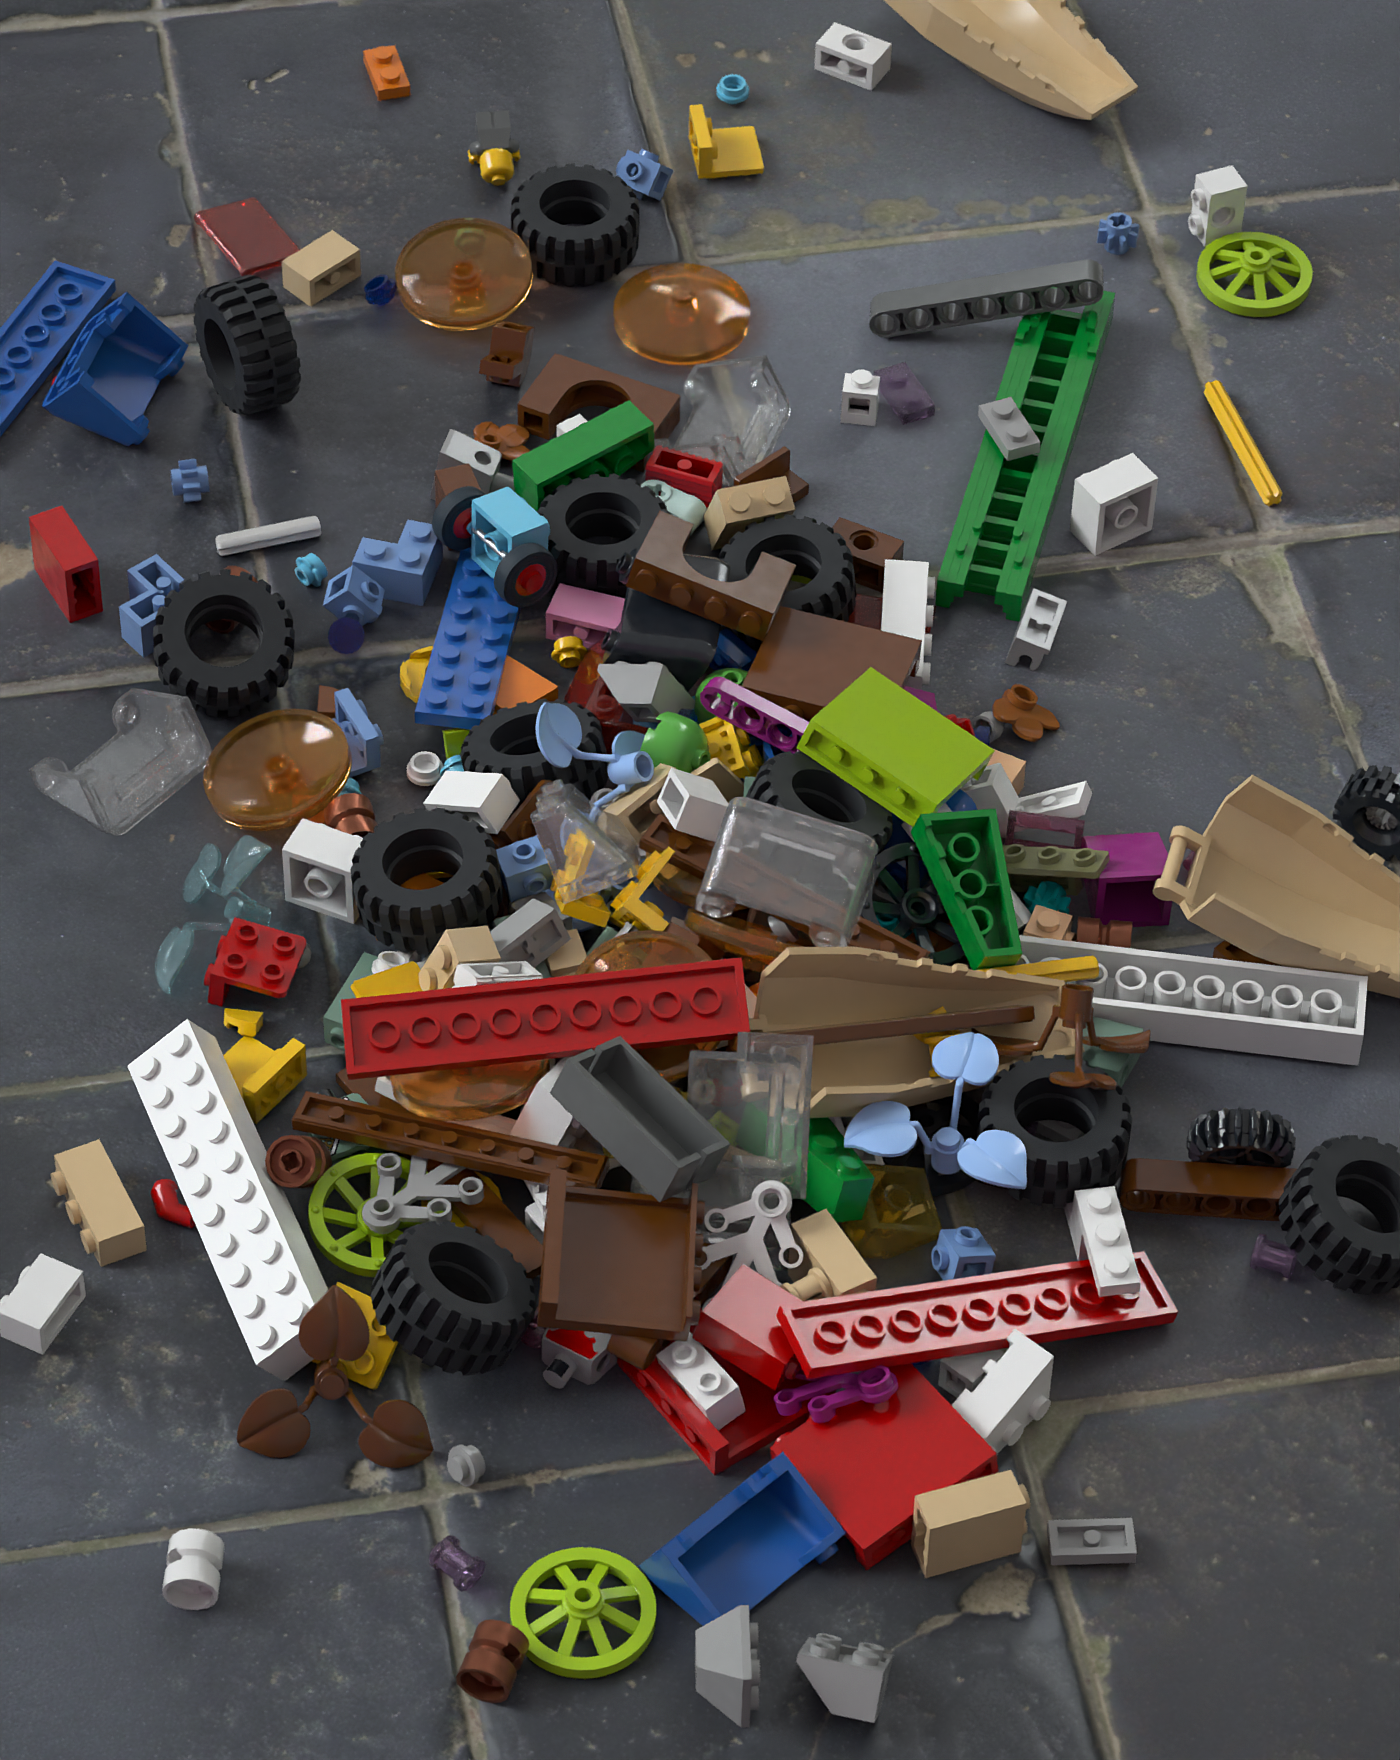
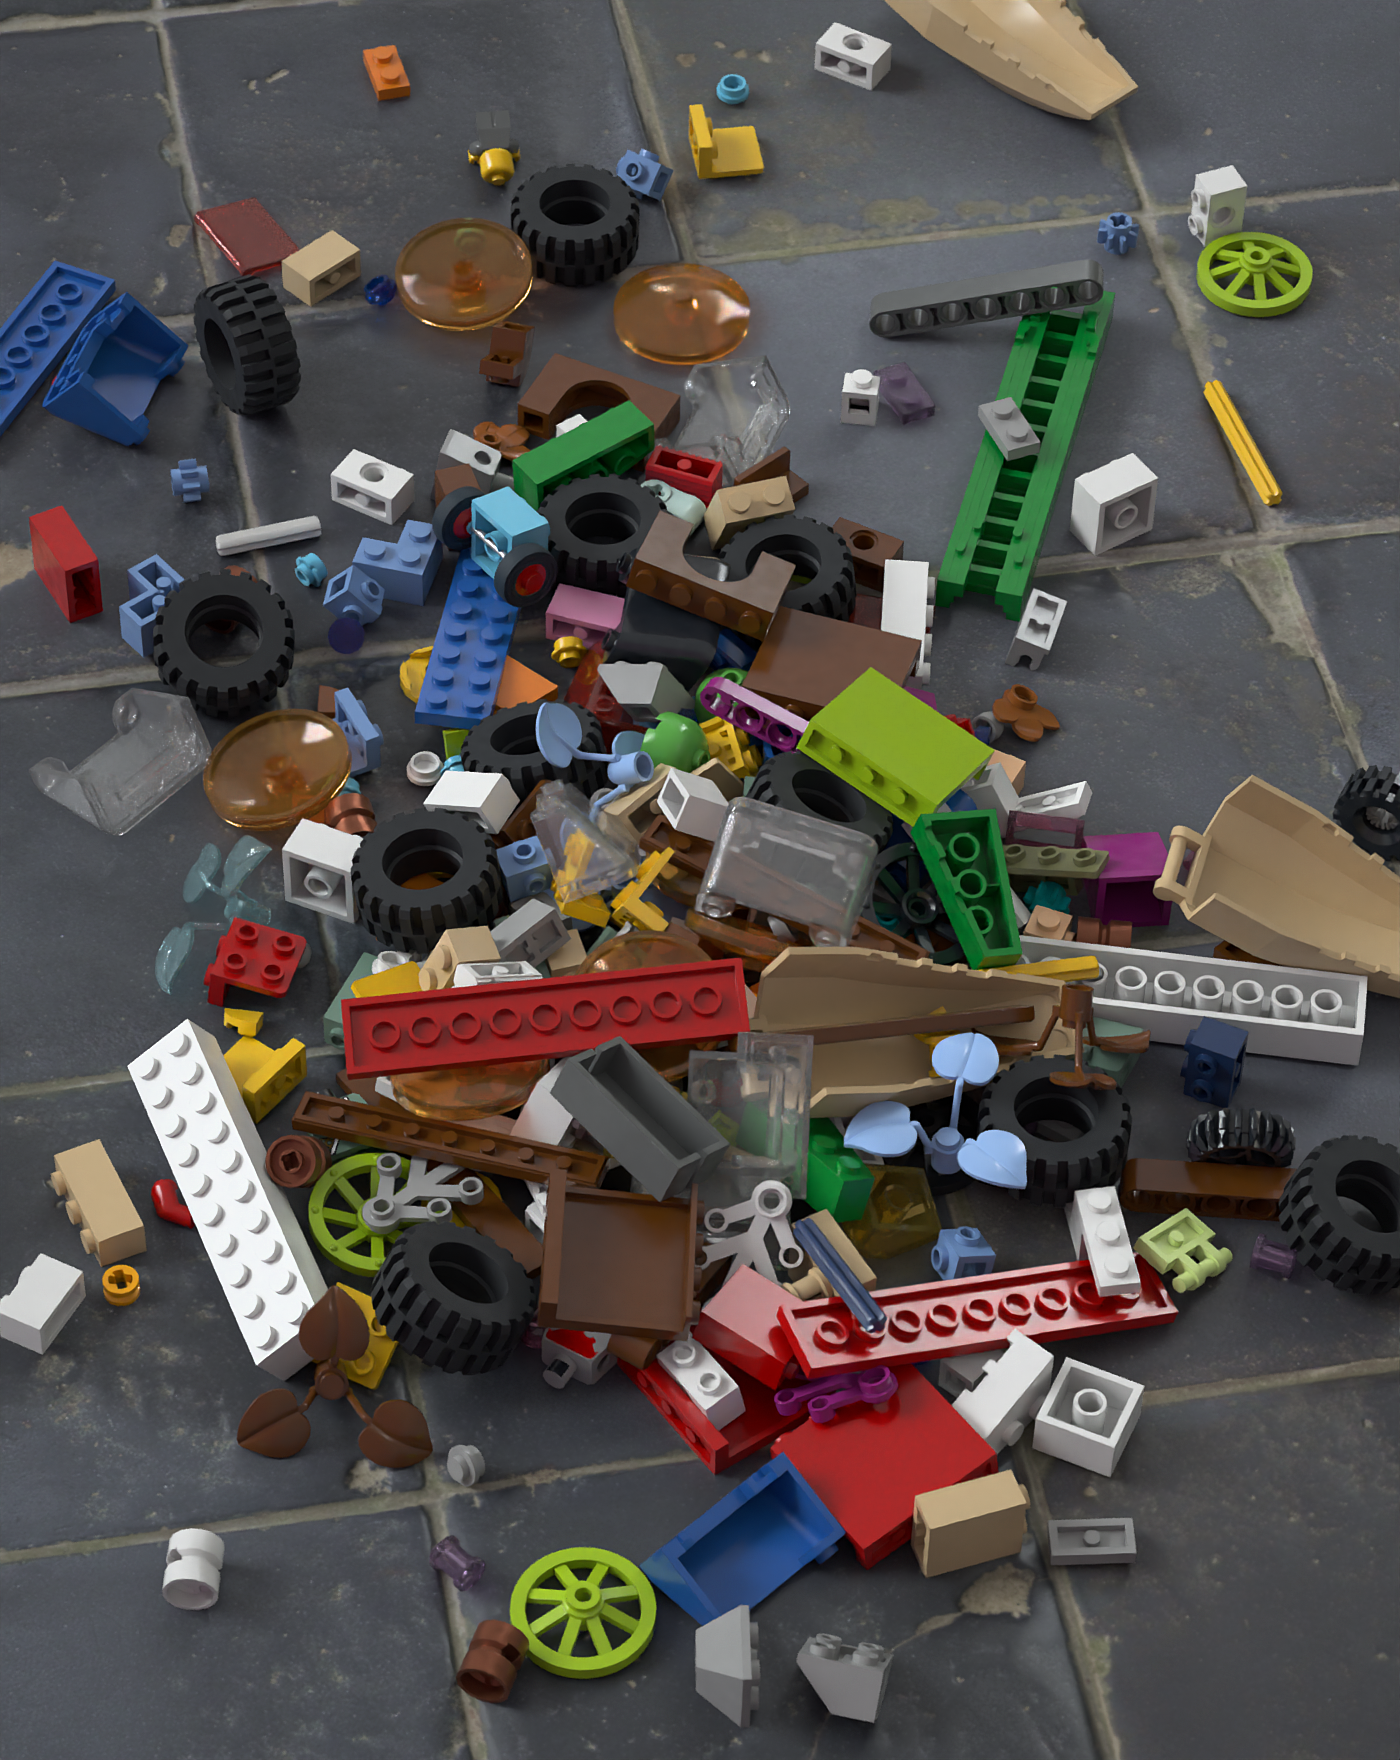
(123, 1296): none -> light orange bush
(372, 487): none -> white brick
(840, 1275): none -> dark blue axle
(1088, 1417): none -> white brick
(1174, 1243): none -> yellowish green plate
(1214, 1062): none -> dark blue brick

